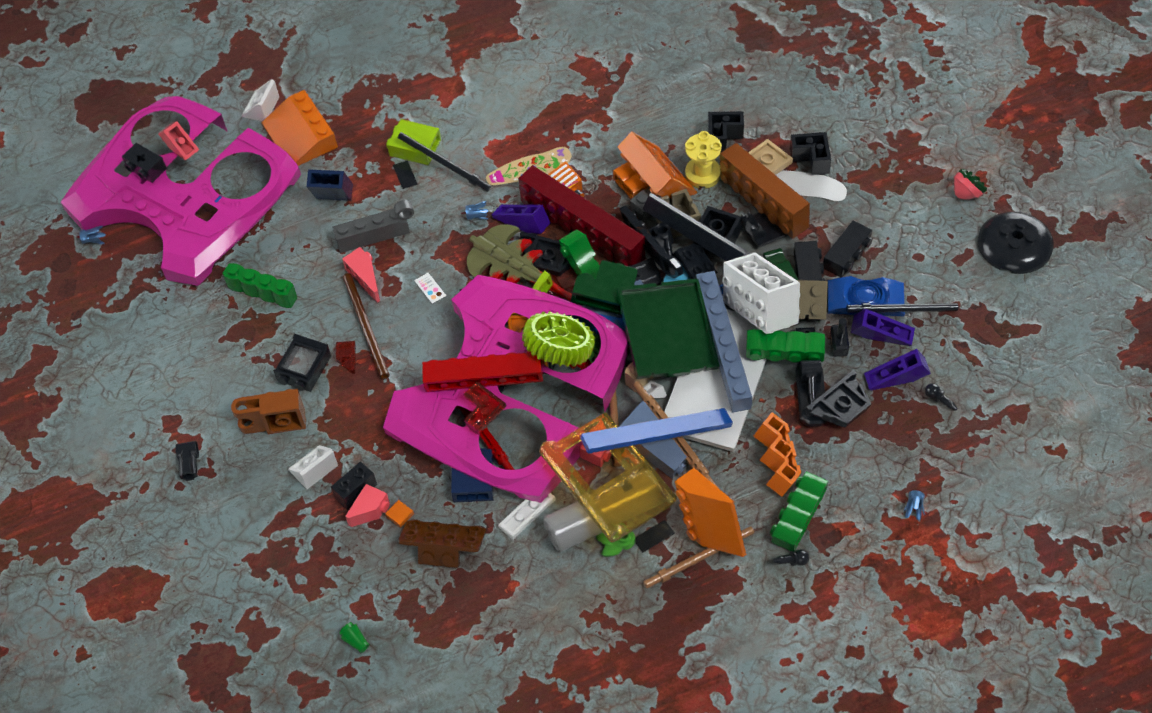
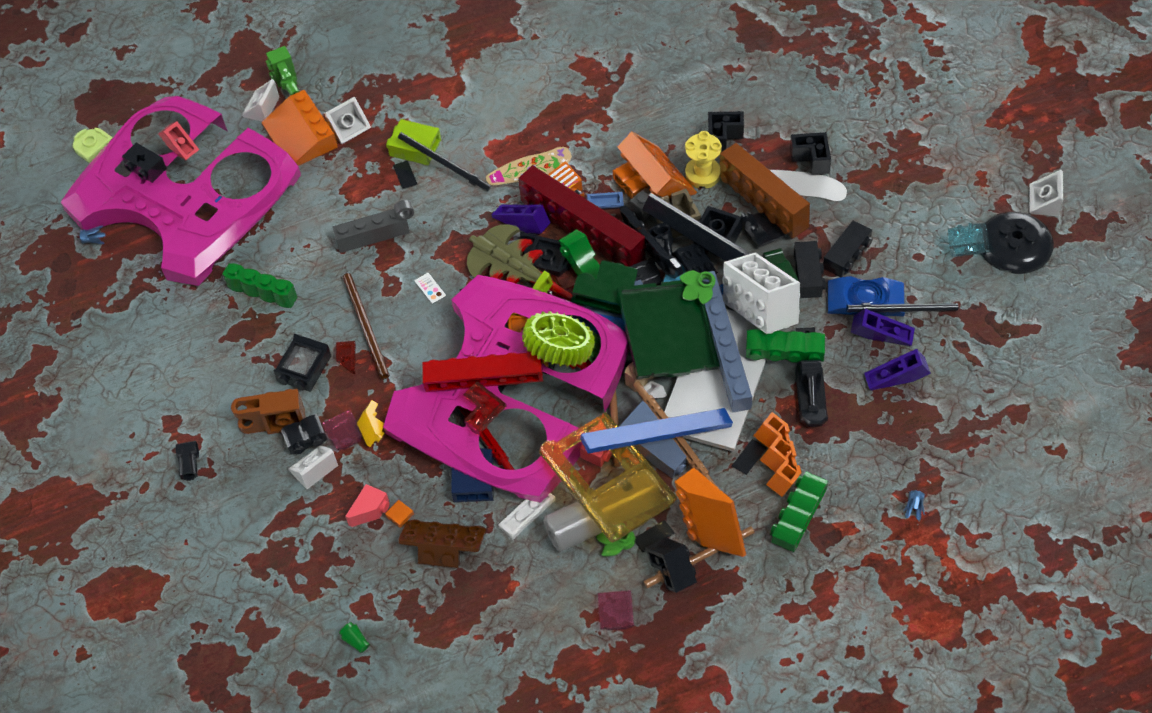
(90, 142): none -> yellowish green tile
(282, 69): none -> bright green brick
(304, 434): none -> black brick
(329, 185): dark blue brick -> none
(343, 430): none -> clear pink piece
(347, 120): none -> white slope
(351, 484): black brick -> none
(360, 267): coral slope -> none
(369, 425): none -> yellow slope
(473, 211): flat silver piece -> none
(607, 200): none -> medium blue tile
(615, 610): none -> clear pink piece
(673, 562): none -> black brick
(696, 288): none -> bright green plate
(749, 456): none -> black sticker
(771, 156): tan plate -> none
(795, 558): black bar -> none
(813, 299): dark tan piece -> none
(839, 338): black piece -> none
(841, 402): black wing -> none
(934, 392): black bar -> none
(968, 186): coral hair -> none
(968, 239): none -> clear light blue brick
(1047, 195): none -> white slope

